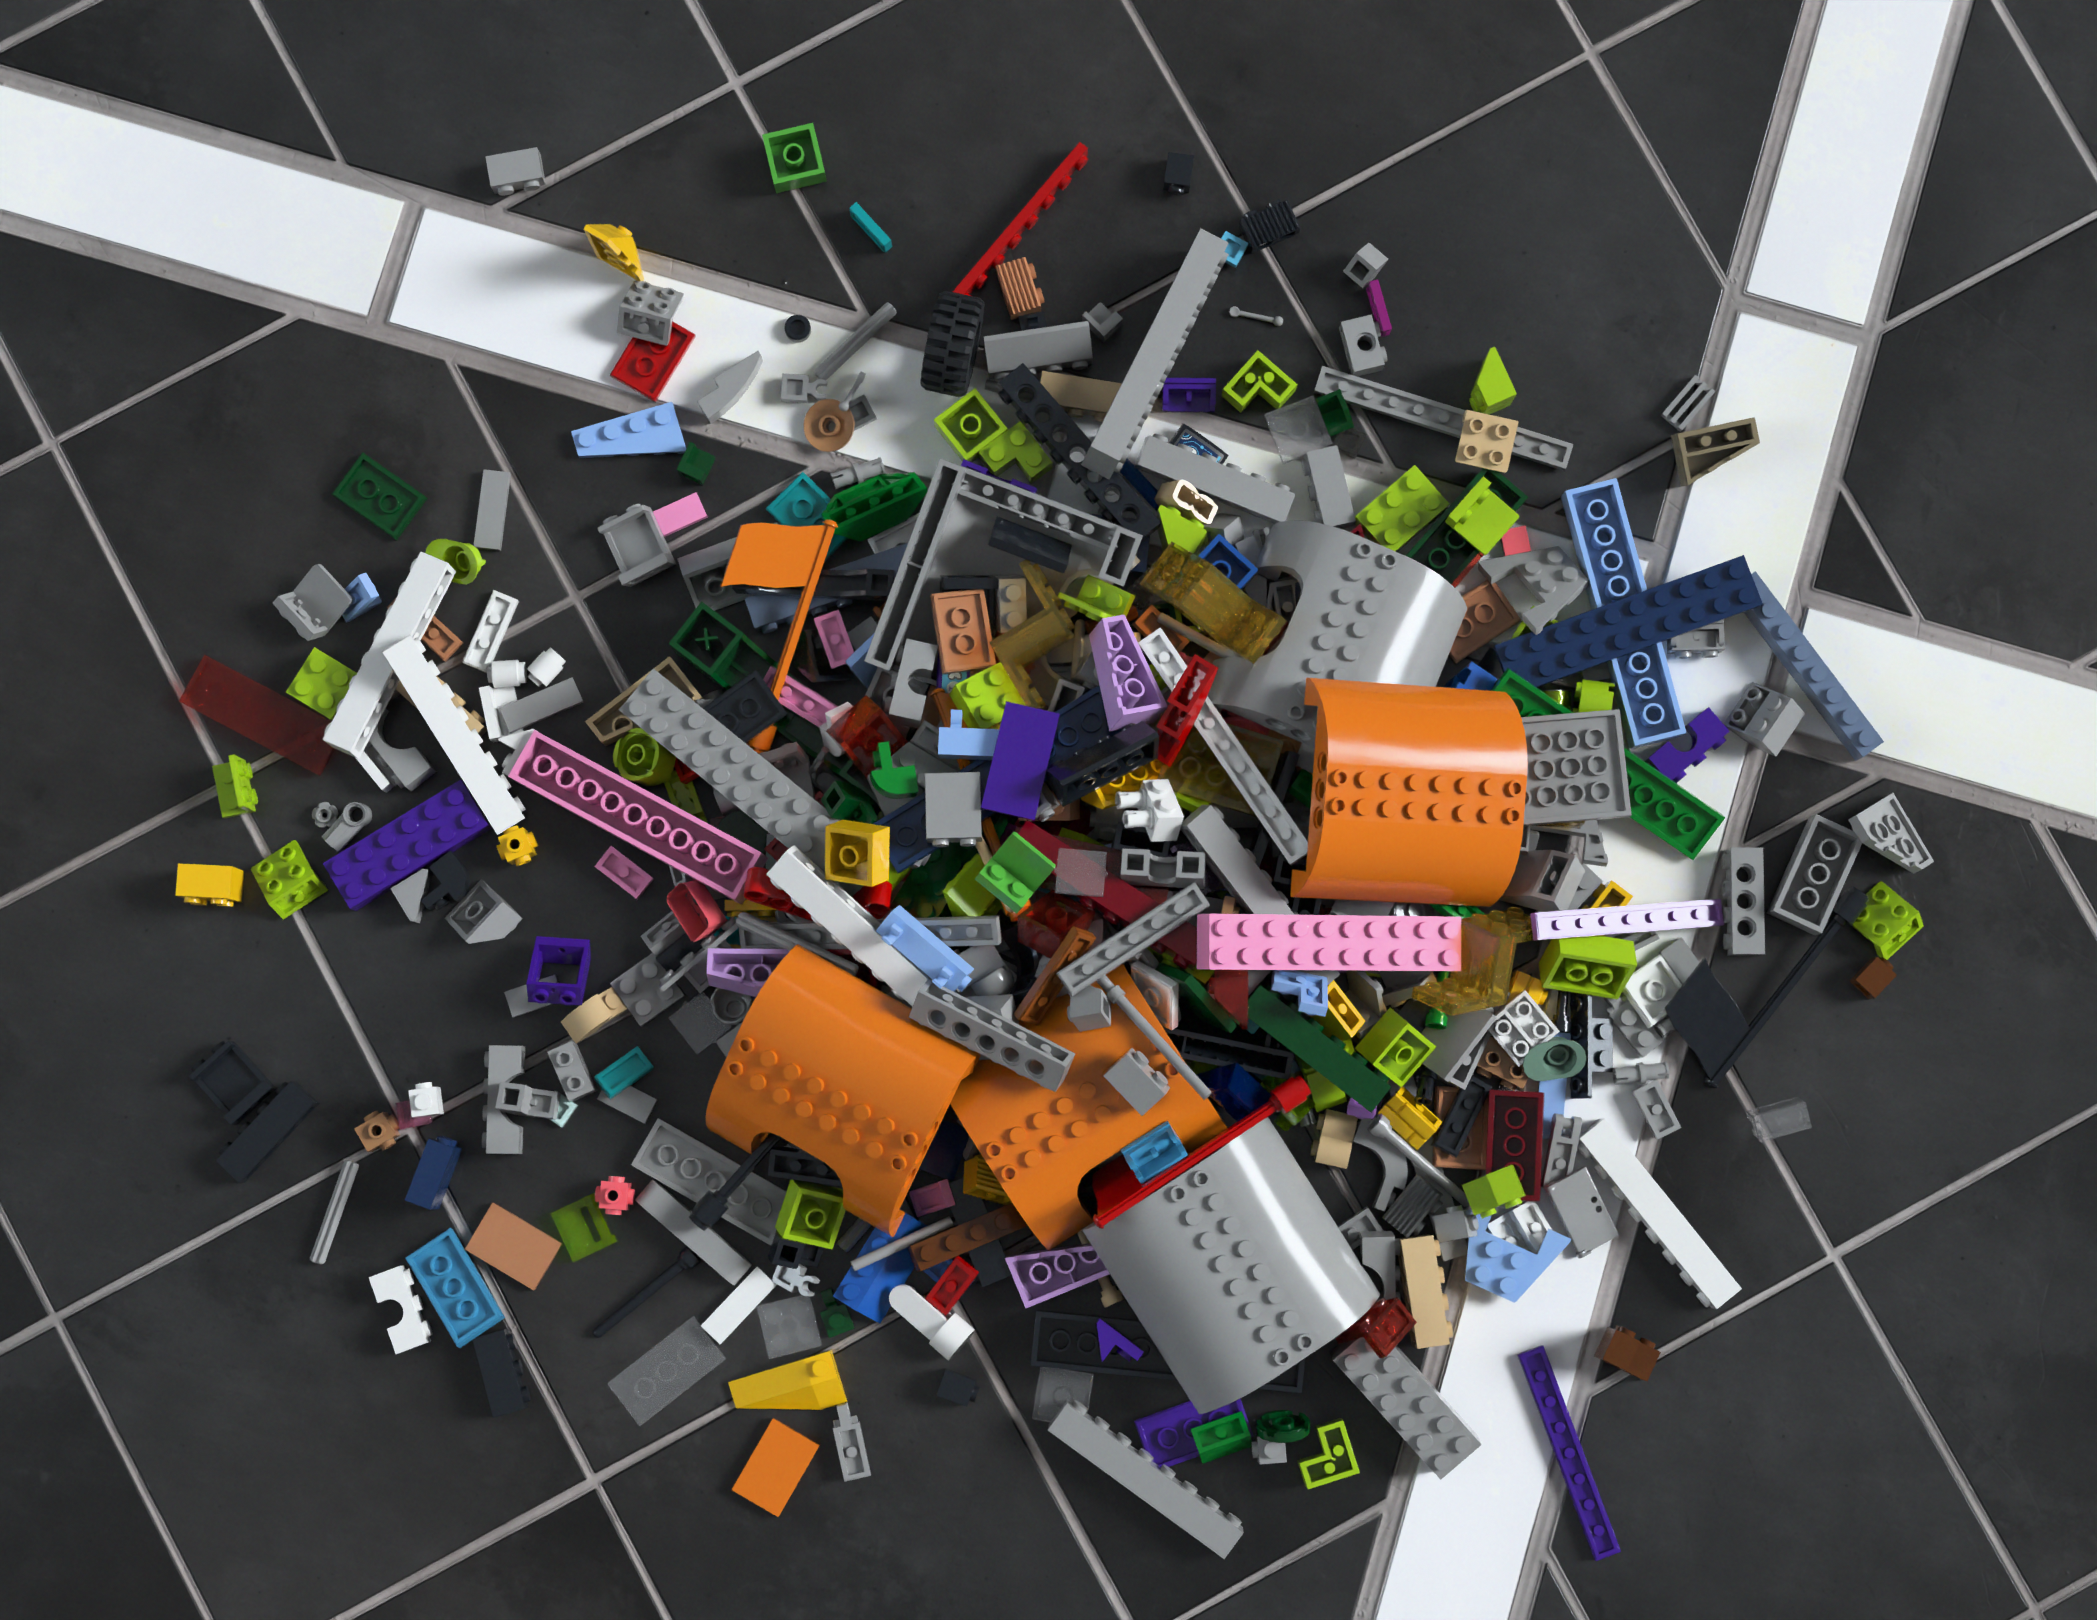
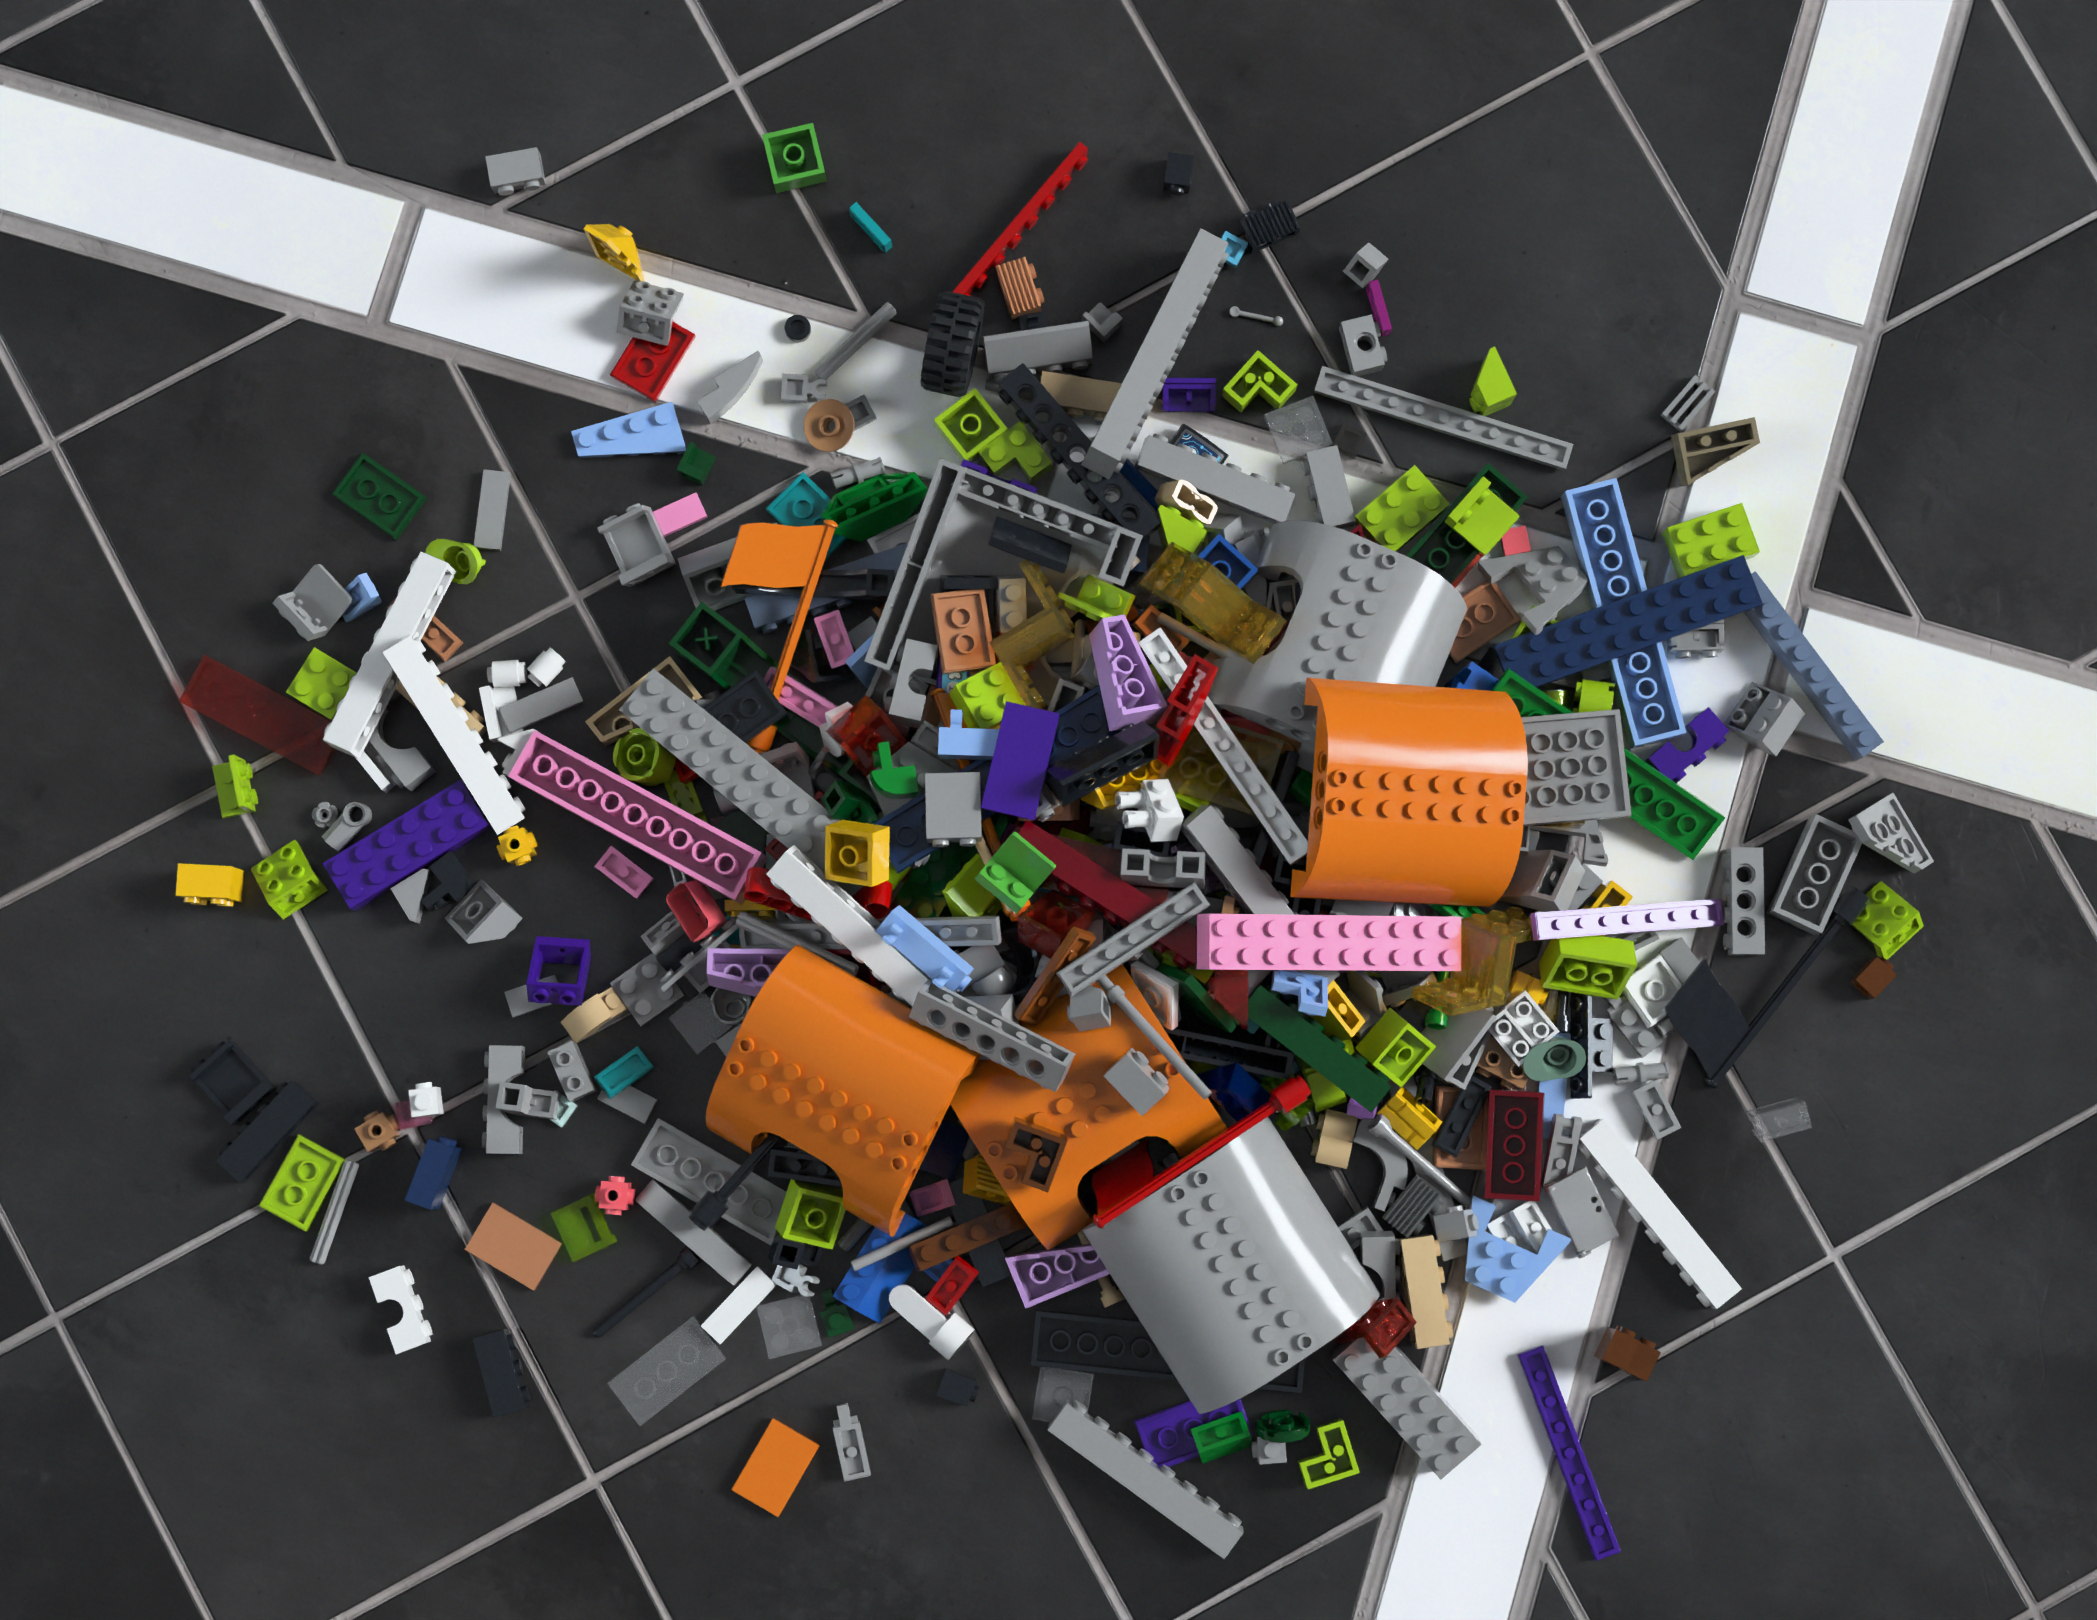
(302, 1182): none -> lime tile
(455, 1287): dark azure tile -> none
(490, 631): white tile -> none
(801, 1384): yellow wedge -> none
(844, 405): light grey hinge -> none
(1042, 1147): none -> reddish brown brick
(1080, 872): clear piece -> none
(1109, 1337): dark purple slope -> none
(1154, 1152): dark azure hinge -> none
(1335, 412): dark green panel -> none
(1486, 441): tan bracket -> none
(1494, 1190): lime brick -> none
(1710, 540): none -> lime brick

